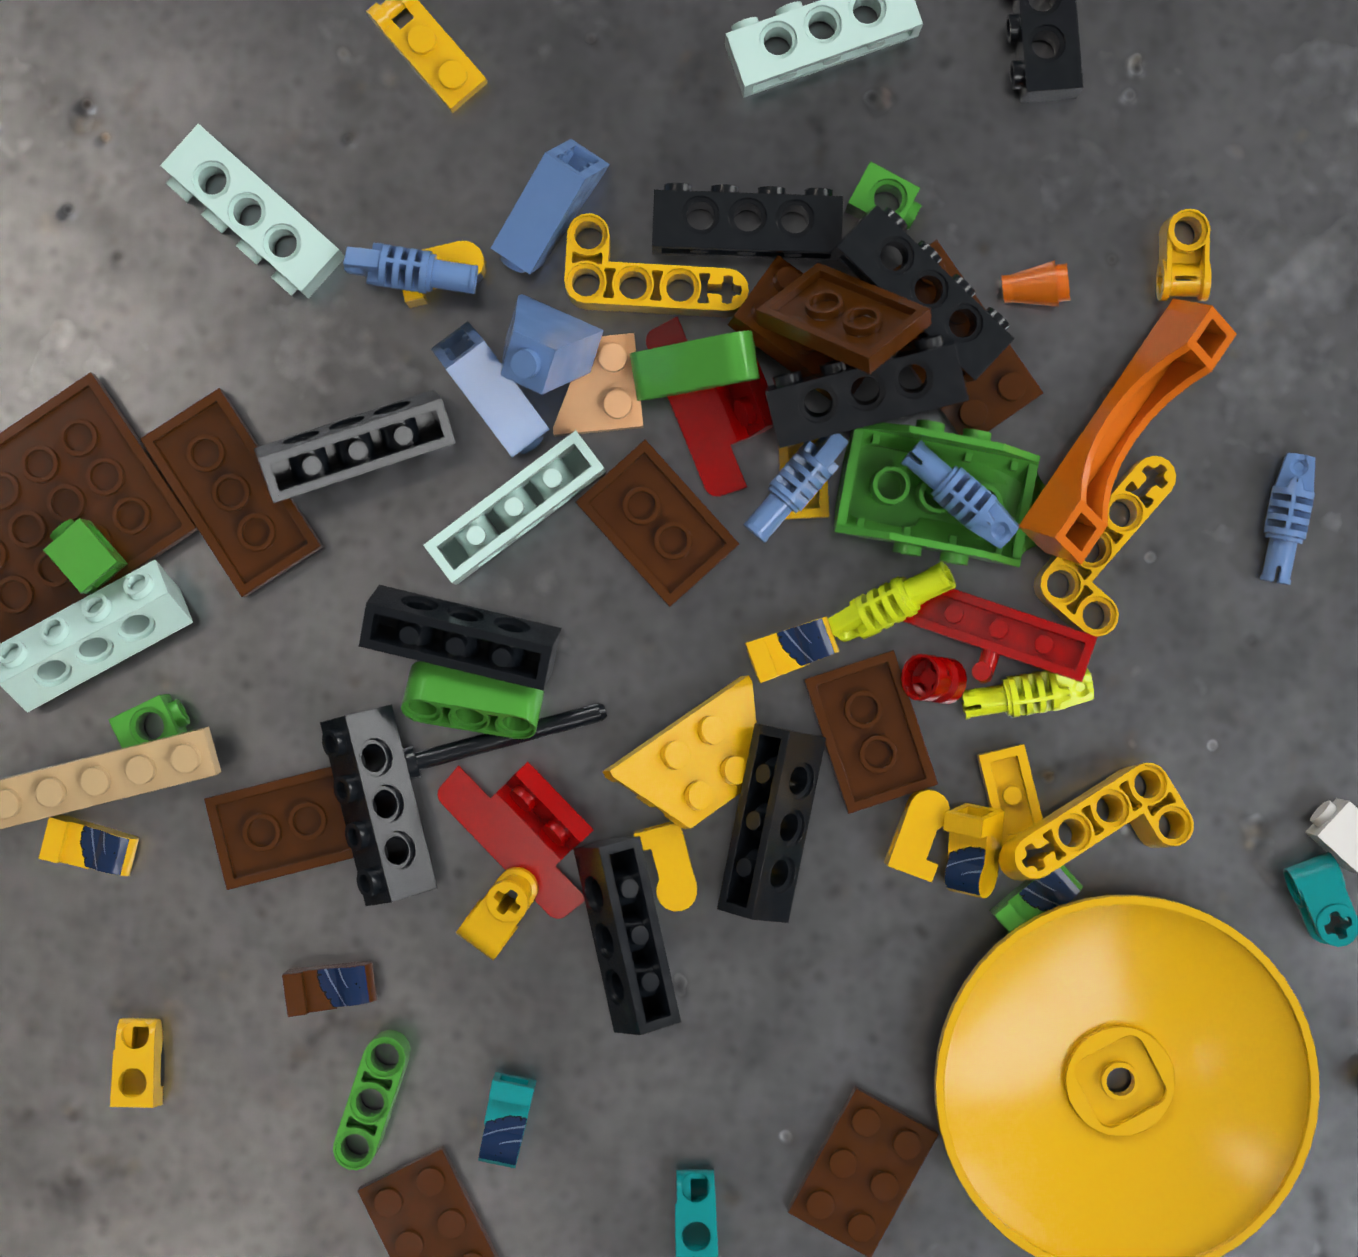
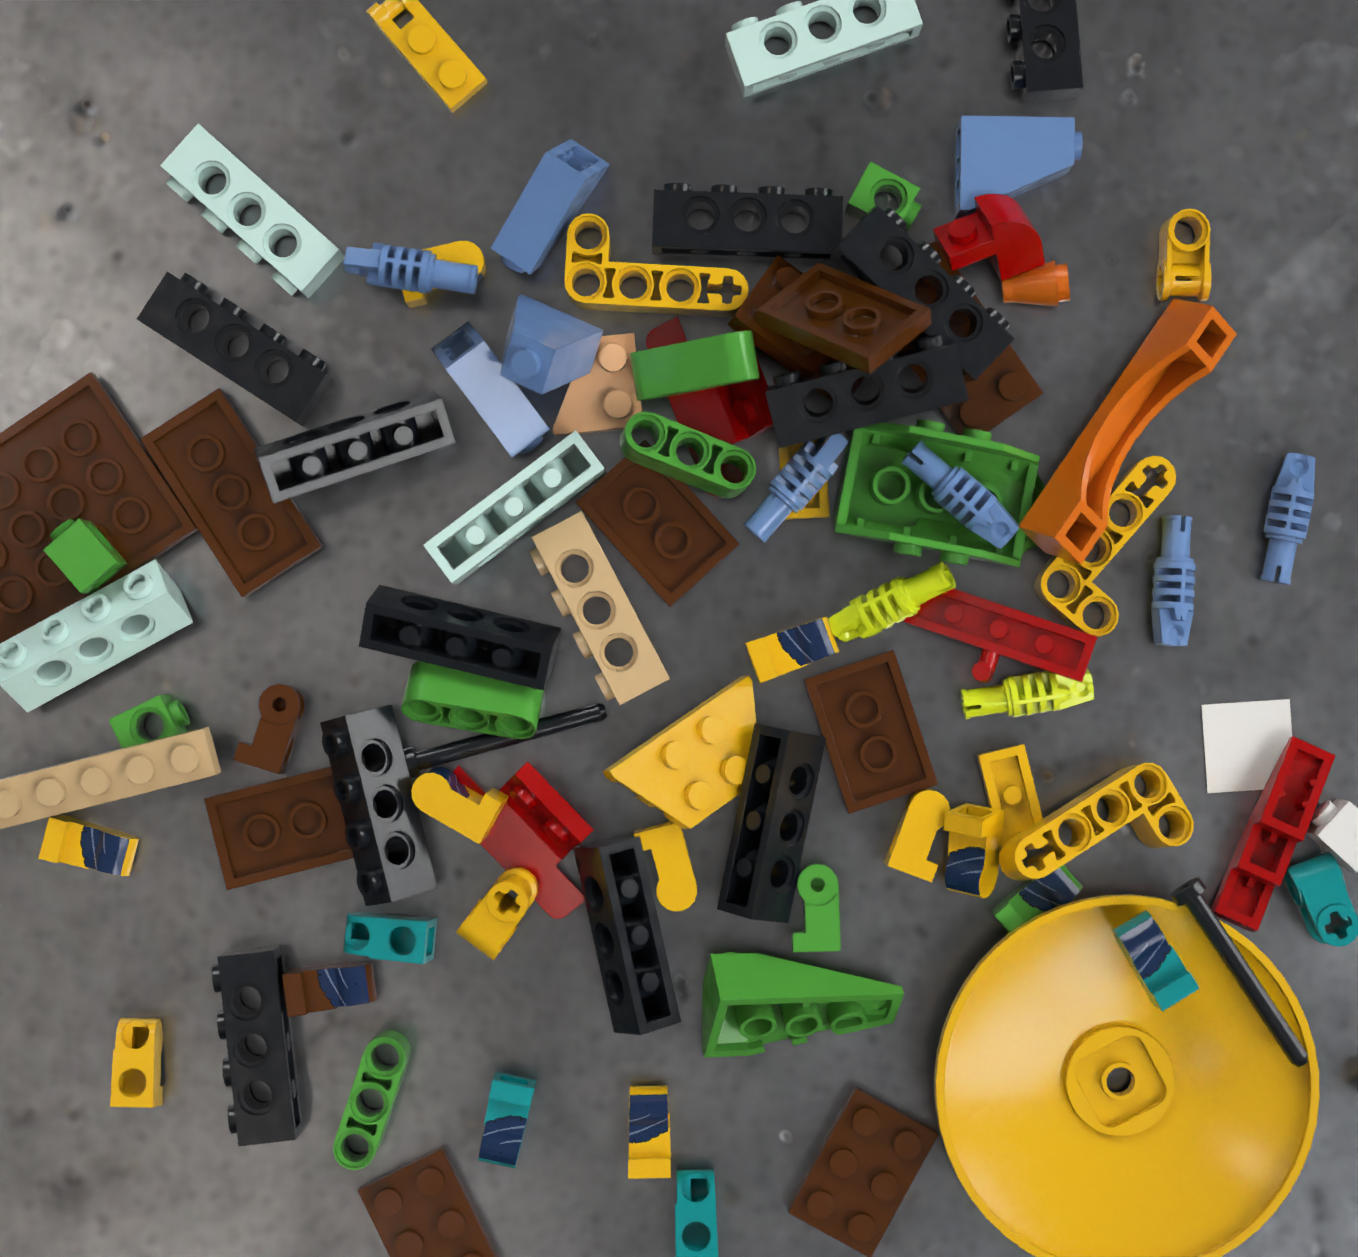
(169, 315): none -> black brick
(251, 1119): none -> black brick
(277, 729): none -> reddish brown leg
(391, 937): none -> teal leg
(455, 805): none -> yellow leg
(576, 538): none -> tan brick
(649, 1133): none -> leg
(710, 452): none -> bright green beam
(772, 999): none -> bright green wedge
(821, 911): none -> bright green leg
(933, 679): red wheel -> none
(993, 232): none -> red brick
(1010, 155): none -> medium blue slope
(1154, 961): none -> leg
(1173, 584): none -> medium blue hinge
(1191, 895): none -> black bar
(1244, 743): none -> white sticker
(1272, 833): none -> red slope

